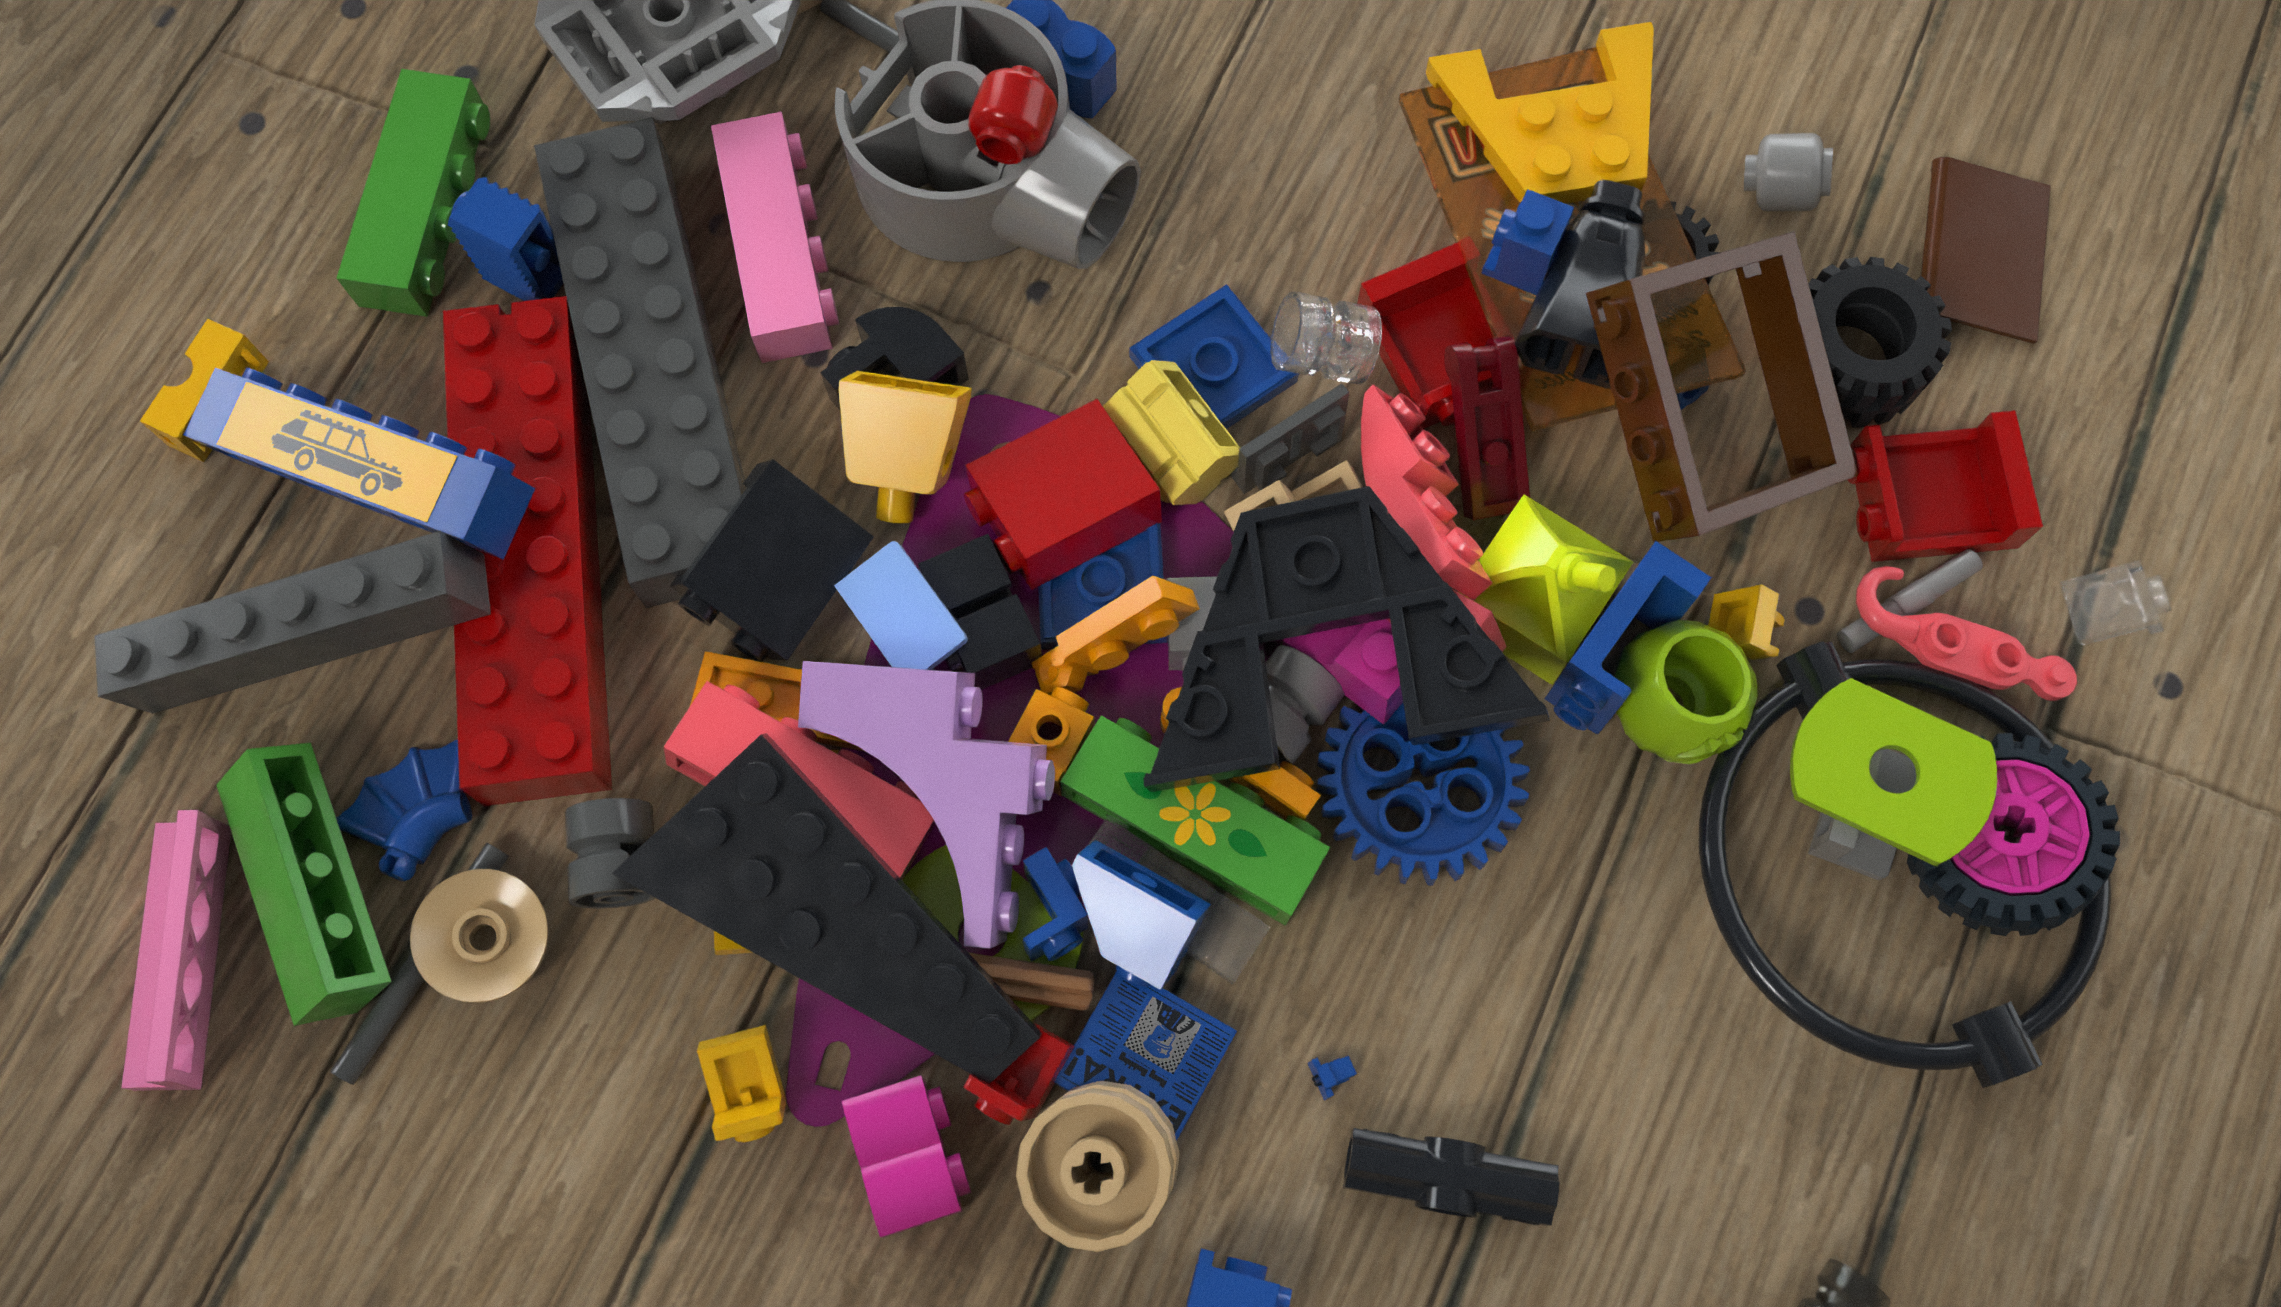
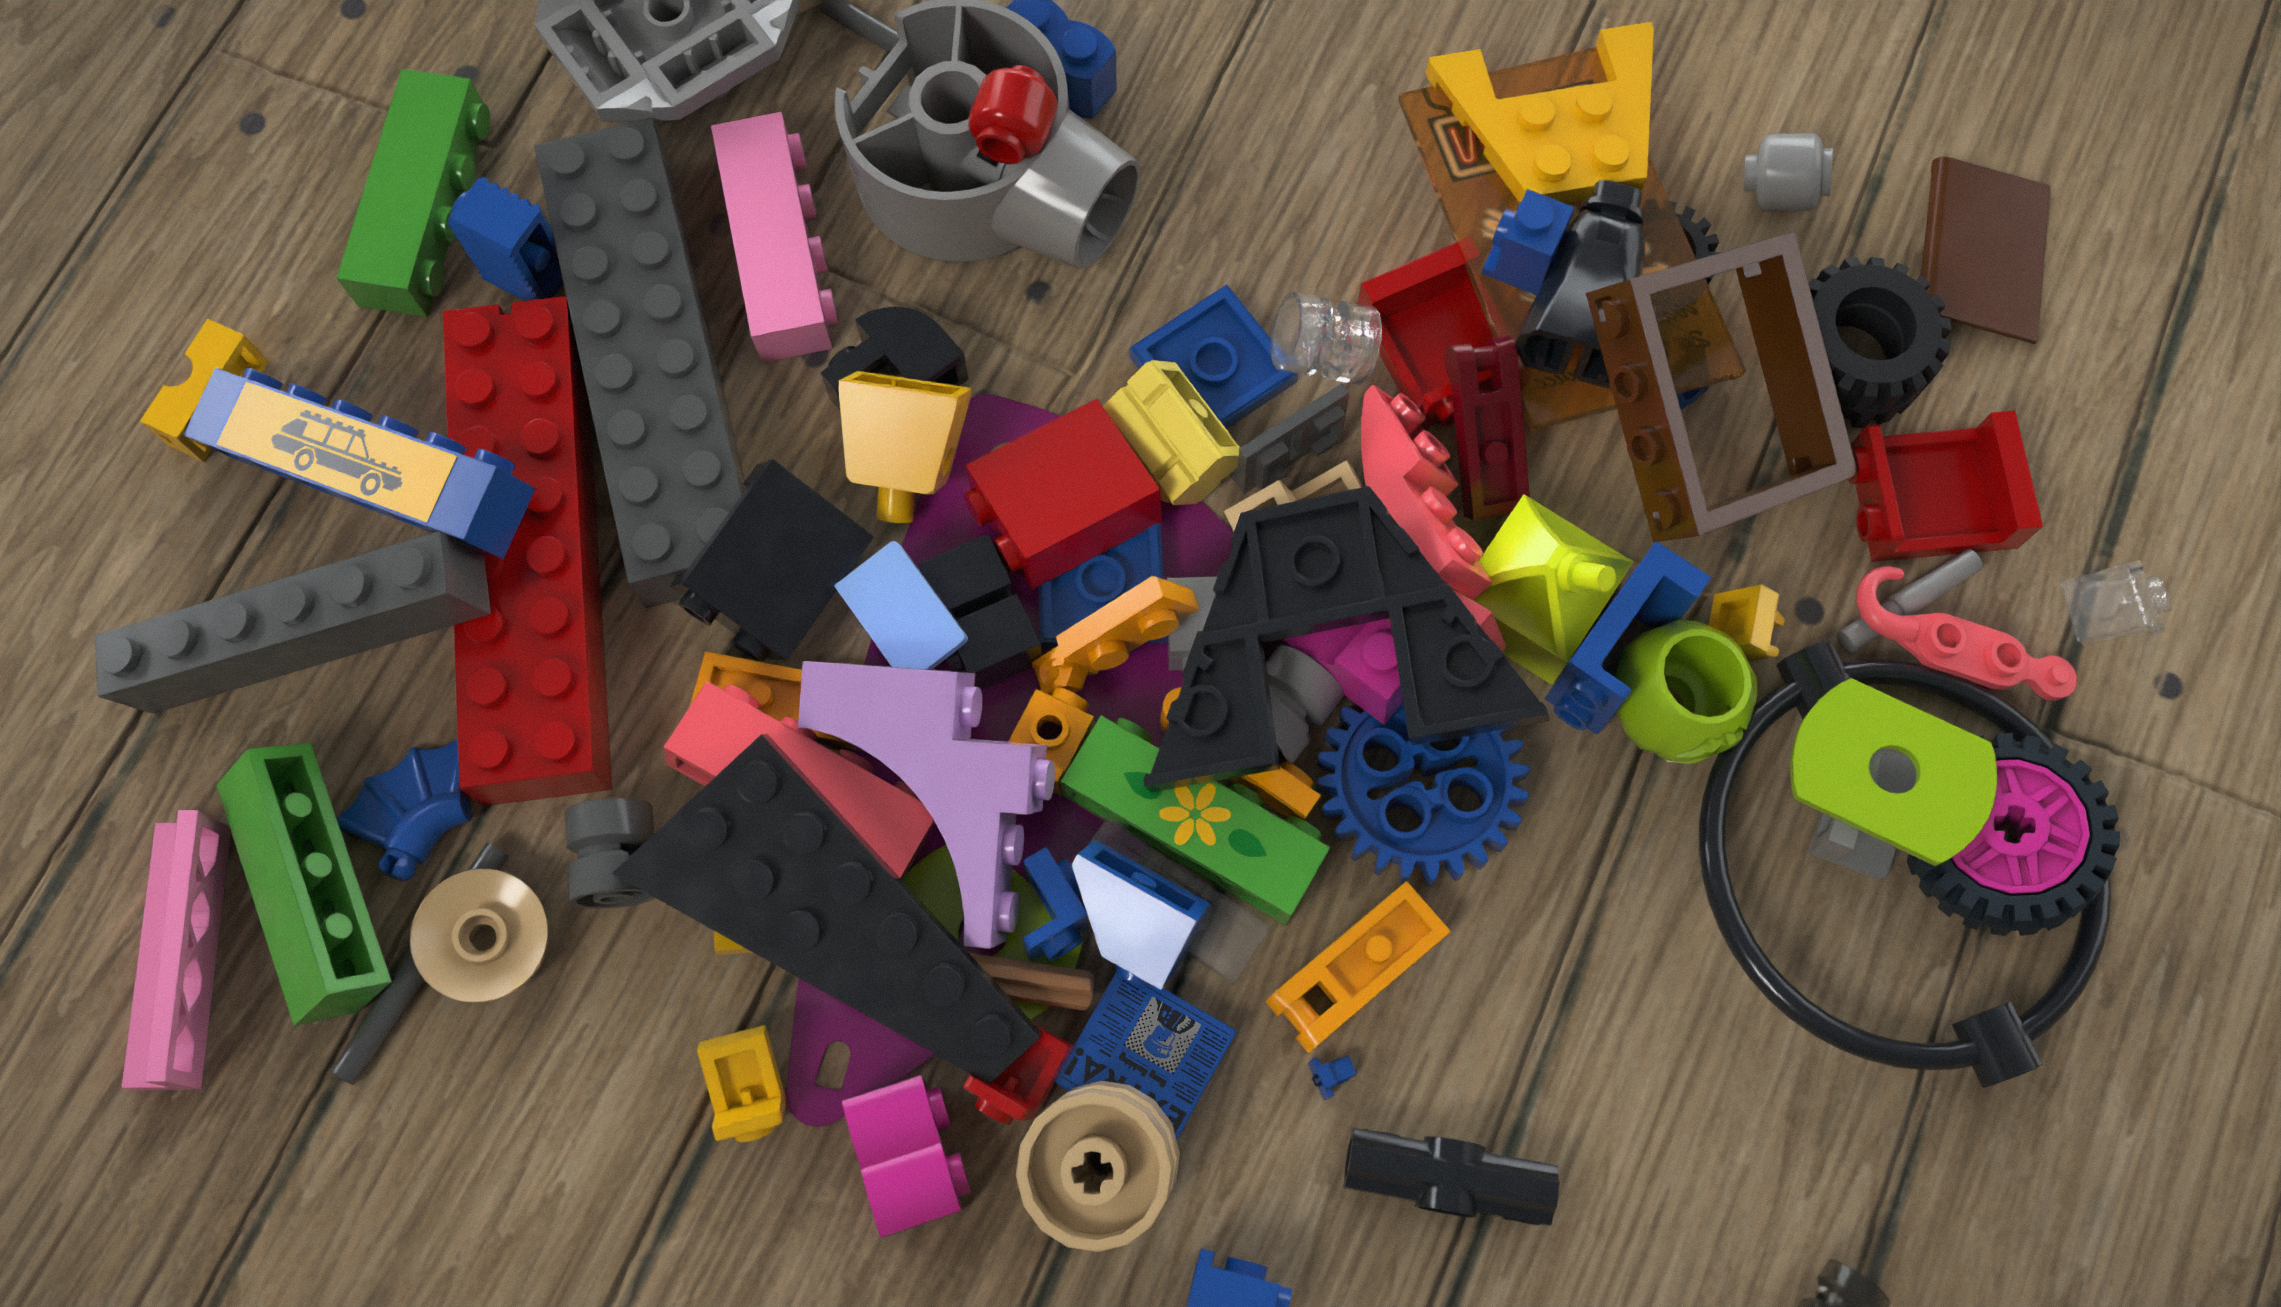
(1360, 965): none -> light orange plate

